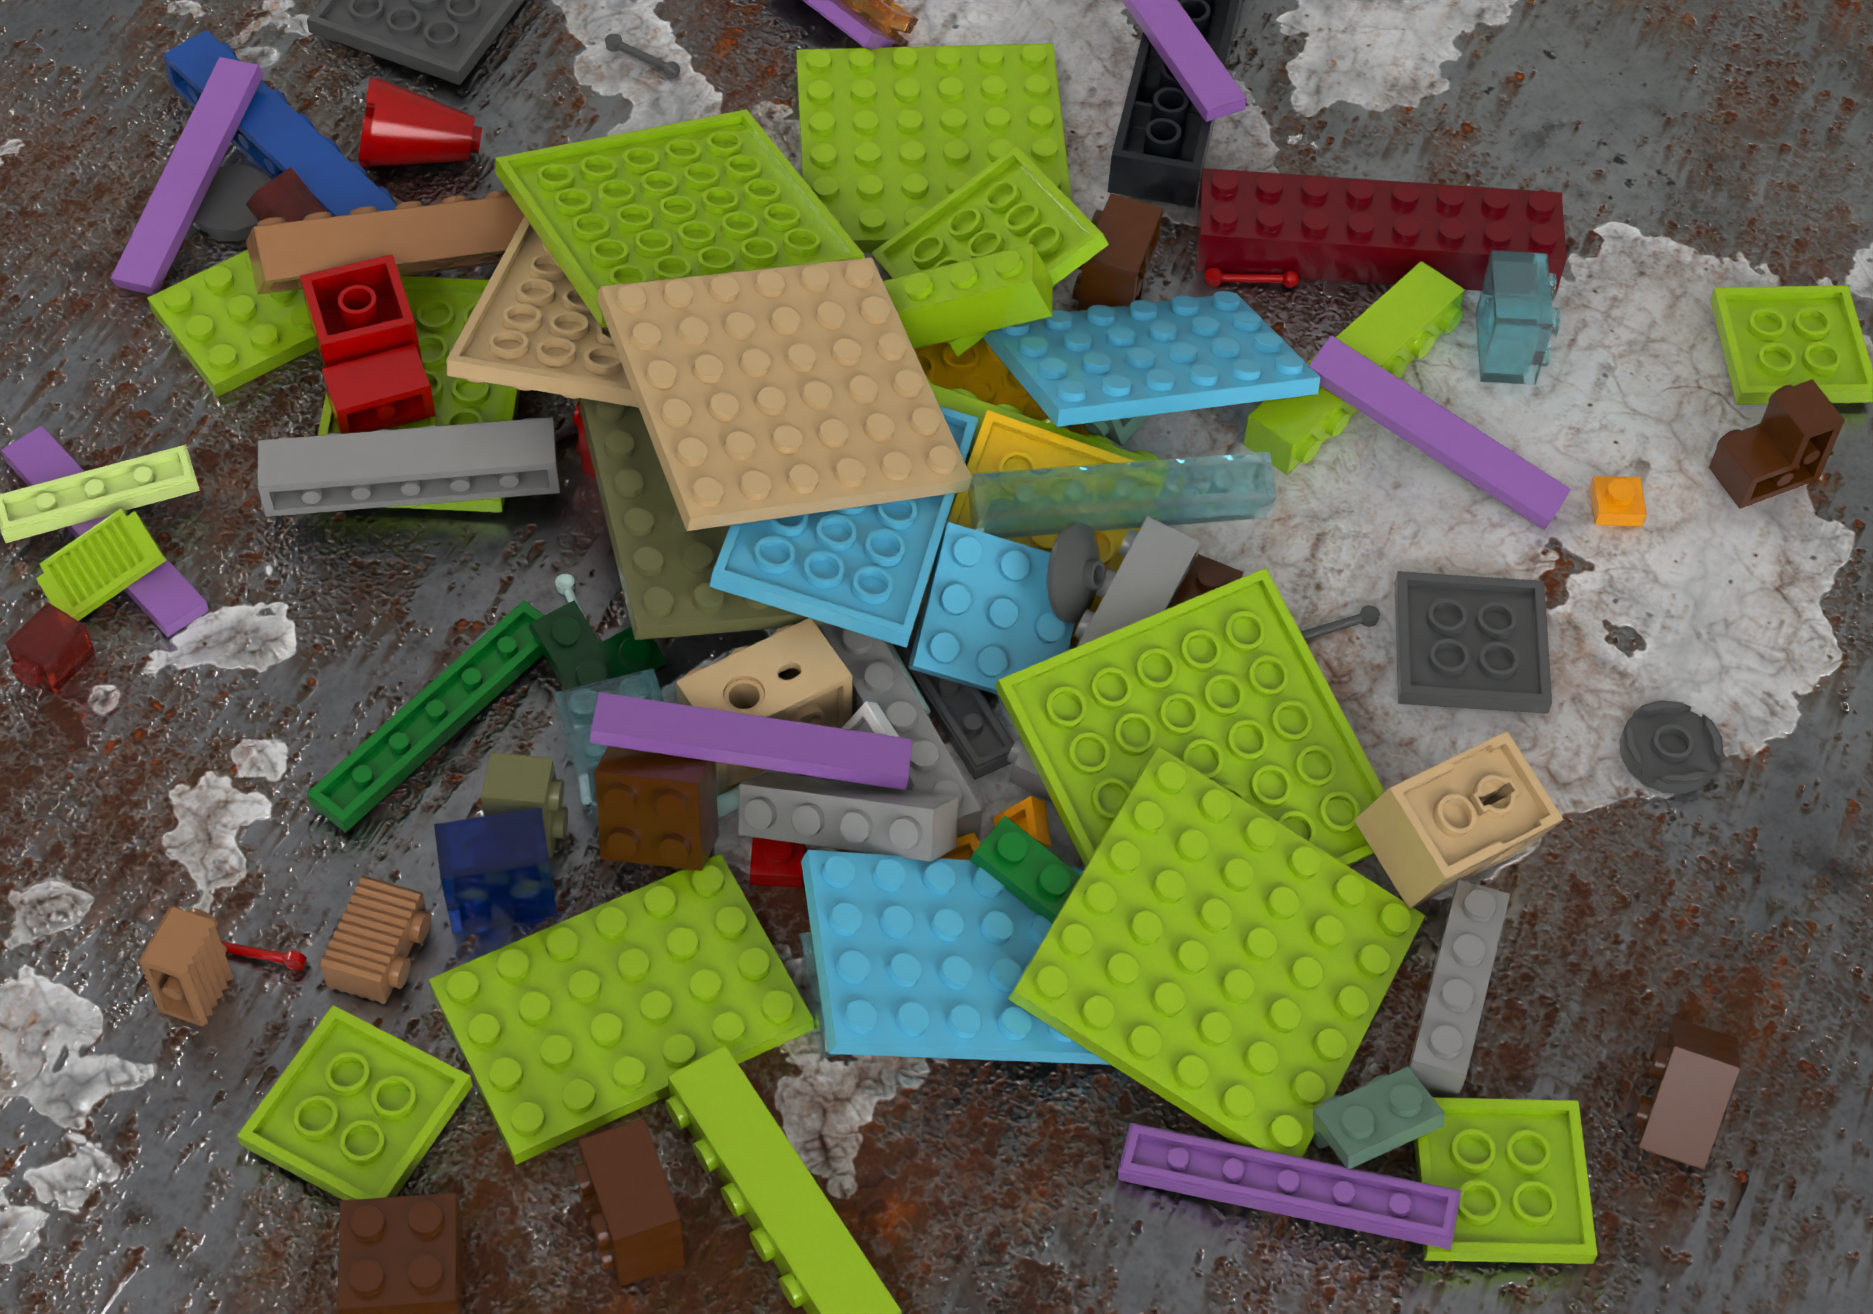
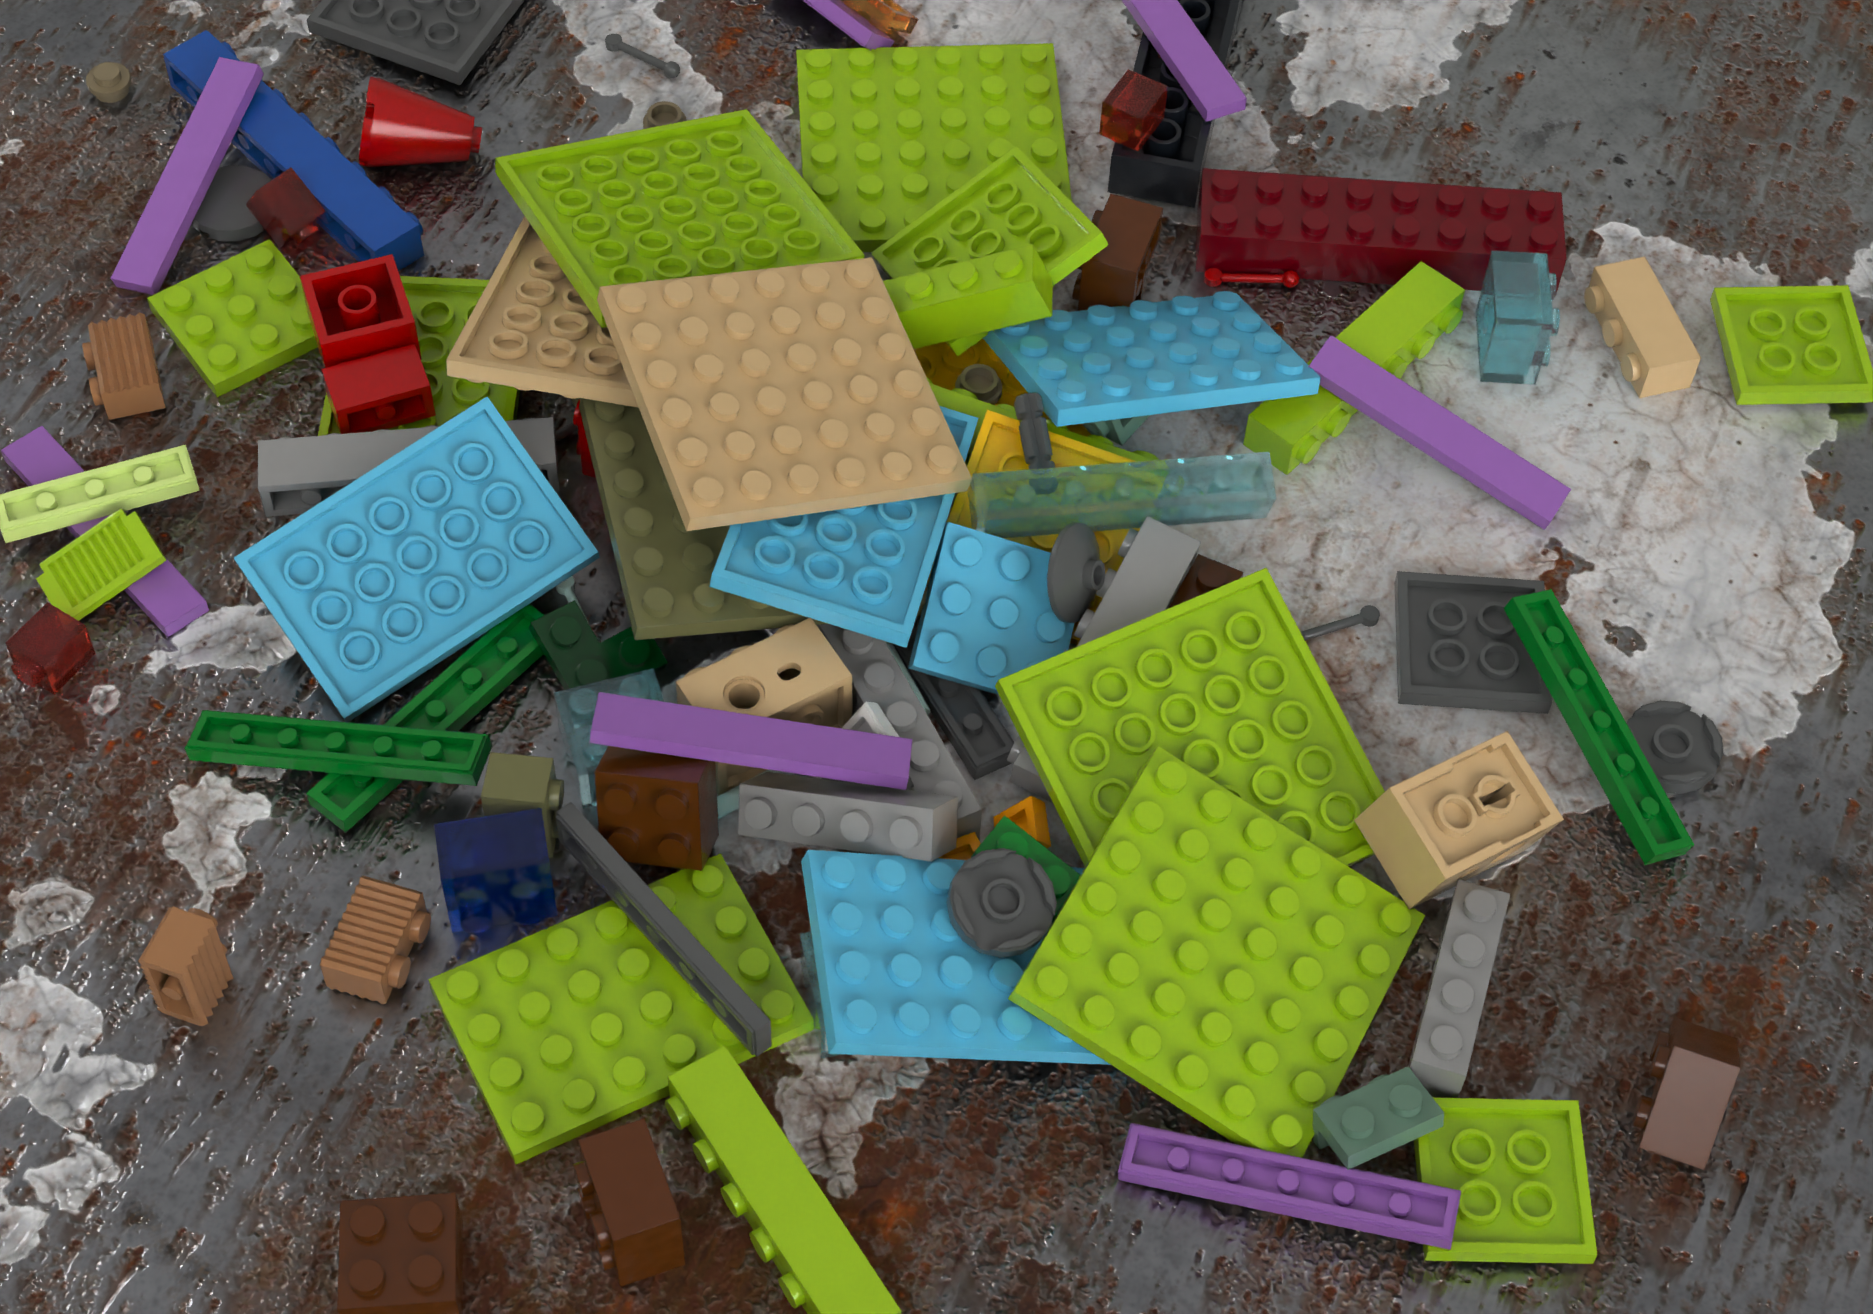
(109, 81): none -> dark tan plate
(124, 366): none -> medium nougat brick
(291, 959): red hinge -> none
(339, 747): none -> green tile
(355, 1109): lime plate -> none
(416, 558): none -> medium azure plate
(418, 236): medium nougat brick -> none
(663, 114): none -> dark tan plate
(664, 930): none -> dark grey tile
(776, 863): red plate -> none
(982, 382): none -> dark tan plate
(1001, 903): none -> dark grey tile
(1034, 431): none -> dark grey axle
(1133, 110): none -> clear red brick
(1598, 727): none -> green plate
(1617, 501): light orange plate -> none
(1641, 327): none -> tan brick
(1782, 450): reddish brown brick -> none

